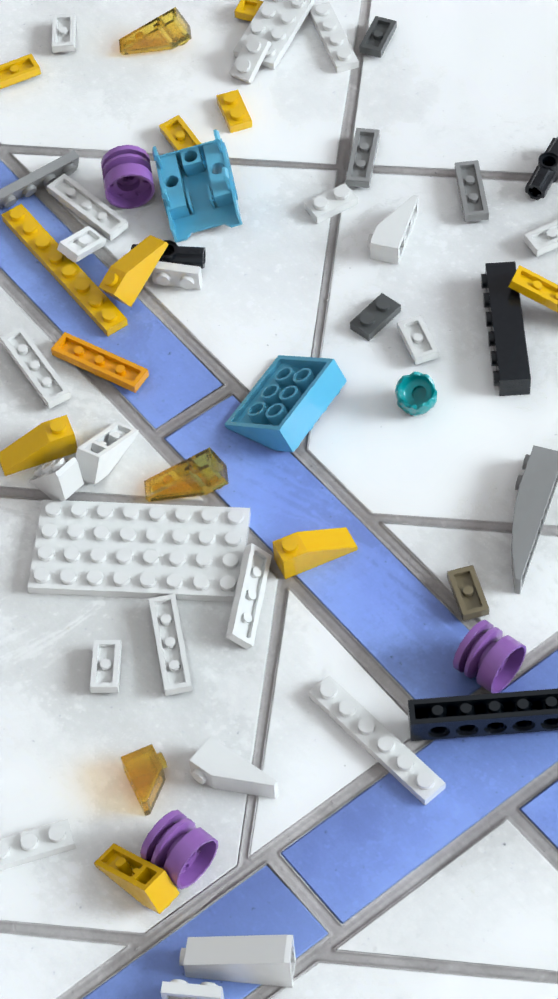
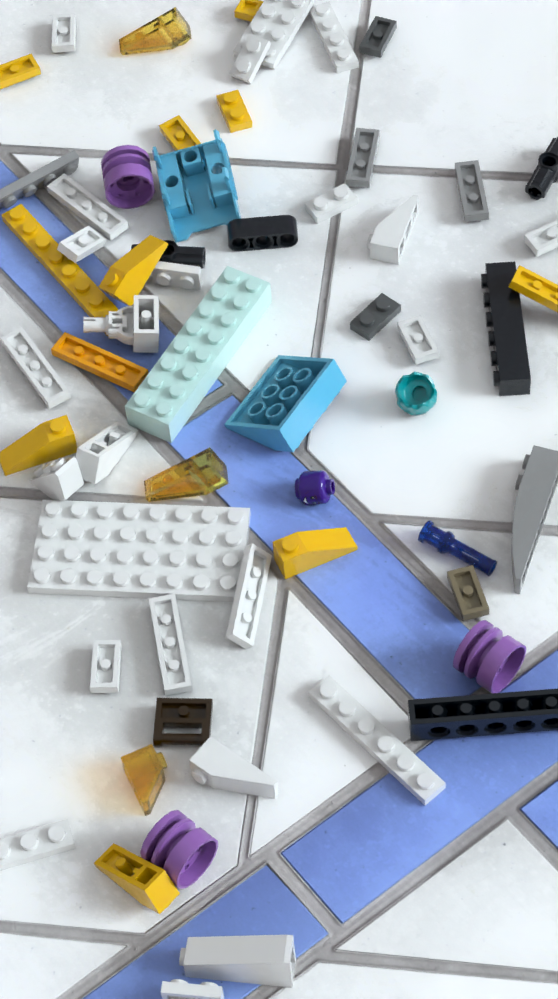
(131, 324): none -> white brick
(182, 714): none -> dark brown plate
(198, 354): none -> light aqua brick
(262, 233): none -> black beam
(314, 487): none -> dark purple head
(447, 540): none -> clear blue pin

